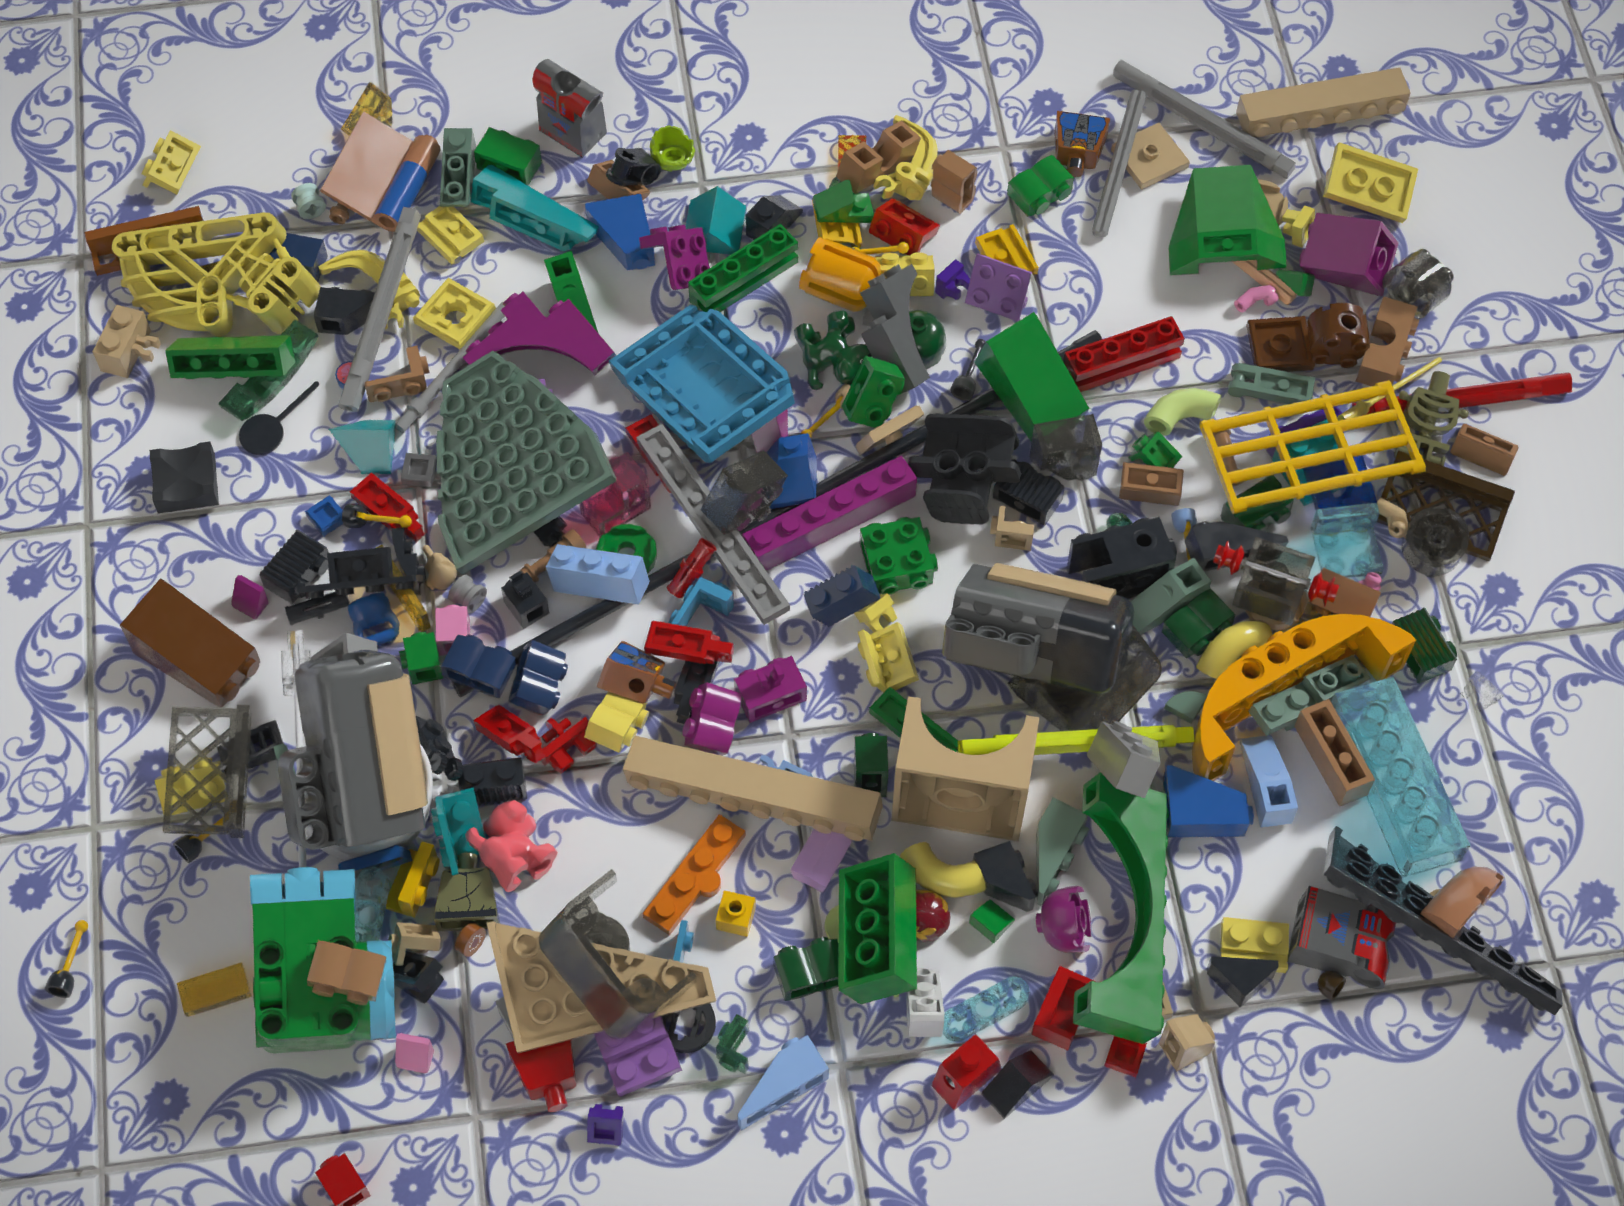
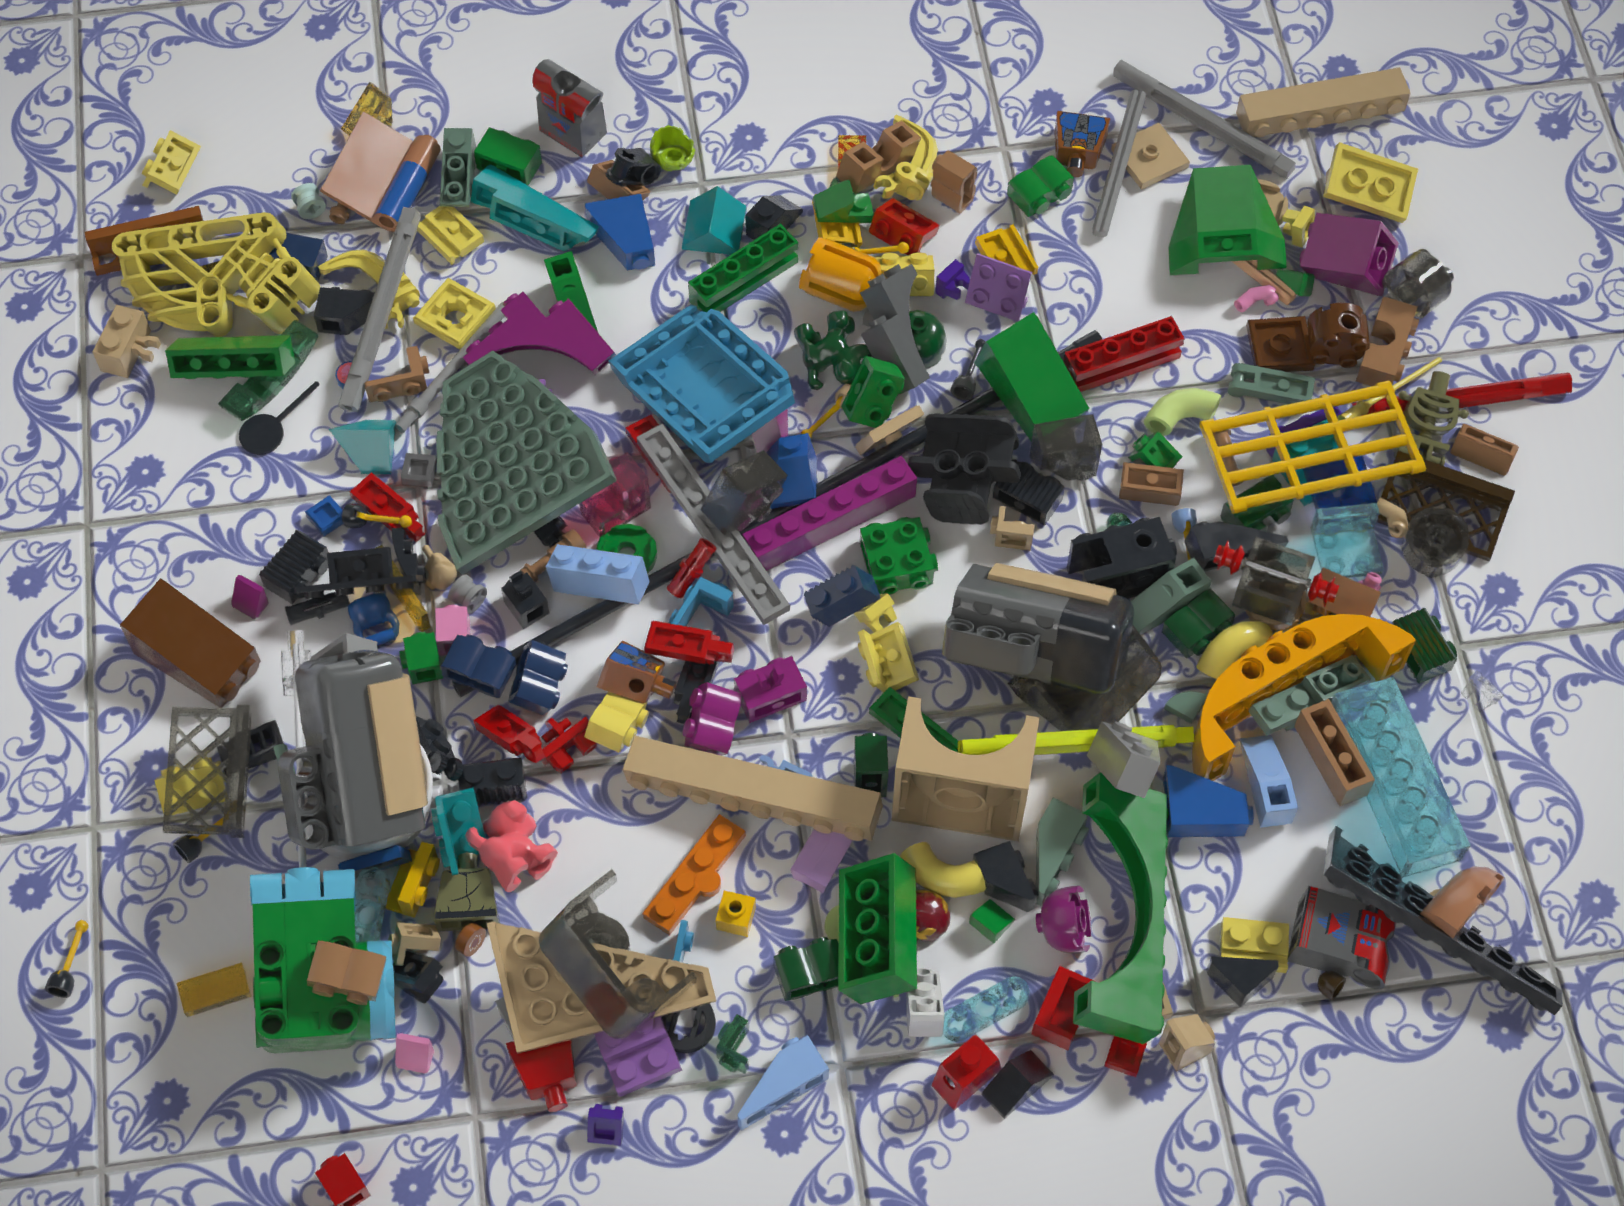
(184, 478): black brick -> none
(683, 252): magenta bracket -> none

